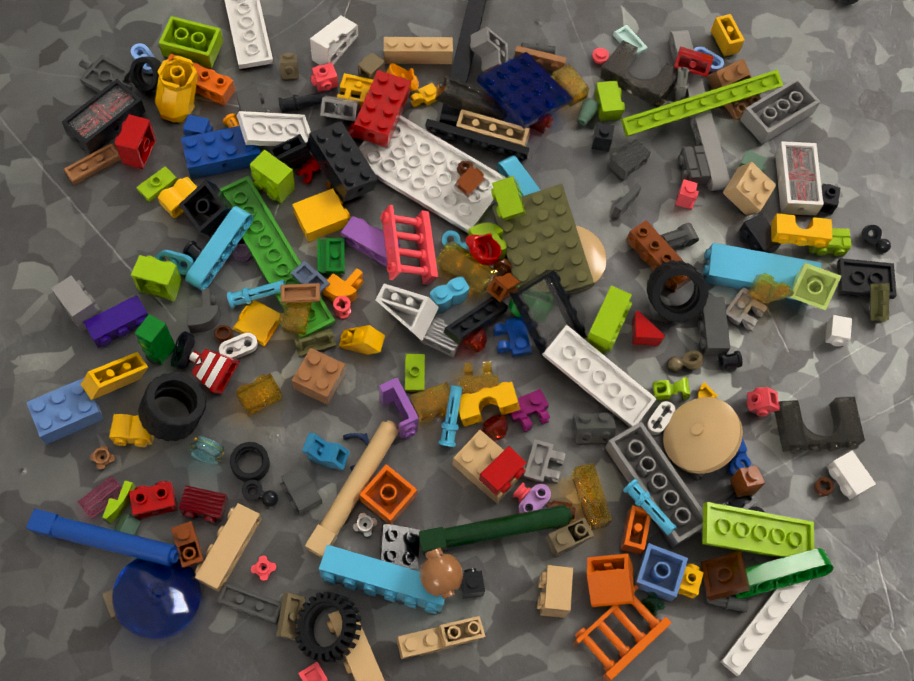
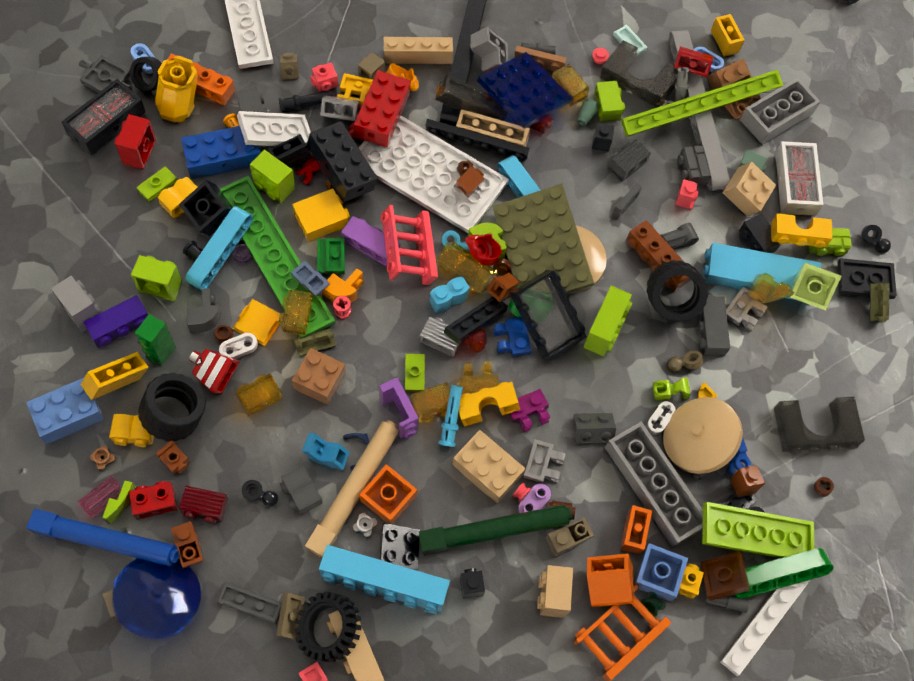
(92, 164): medium nougat tile -> none
(127, 524): sand green slope -> none
(175, 466): none -> dark orange brick
(177, 259): medium azure plate -> none
(182, 350): black plate -> none
(191, 40): lime brick -> none
(196, 125): blue brick -> none
(206, 450): clear light blue piece -> none
(228, 548): tan brick -> none
(246, 447): black tyre -> none
(247, 297): medium azure pin -> none
(257, 568): coral plate -> none
(300, 293): medium nougat tile -> none
(333, 40): white wedge -> none
(362, 340): yellow slope -> none
(409, 308): white wedge -> none
(424, 95): yellow plate -> none
(440, 638): tan slope -> none
(441, 574): medium nougat brick -> none
(495, 427): clear red cone -> none
(503, 471): red brick -> none
(509, 199): lime brick -> none
(591, 496): clear yellow brick -> none
(599, 376): white plate -> none
(643, 499): medium azure pin -> none
(644, 331): red slope -> none
(730, 360): black bush -> none
(762, 401): coral brick -> none
(830, 198): black brick -> none
(838, 330): white brick -> none
(850, 475): white brick -> none

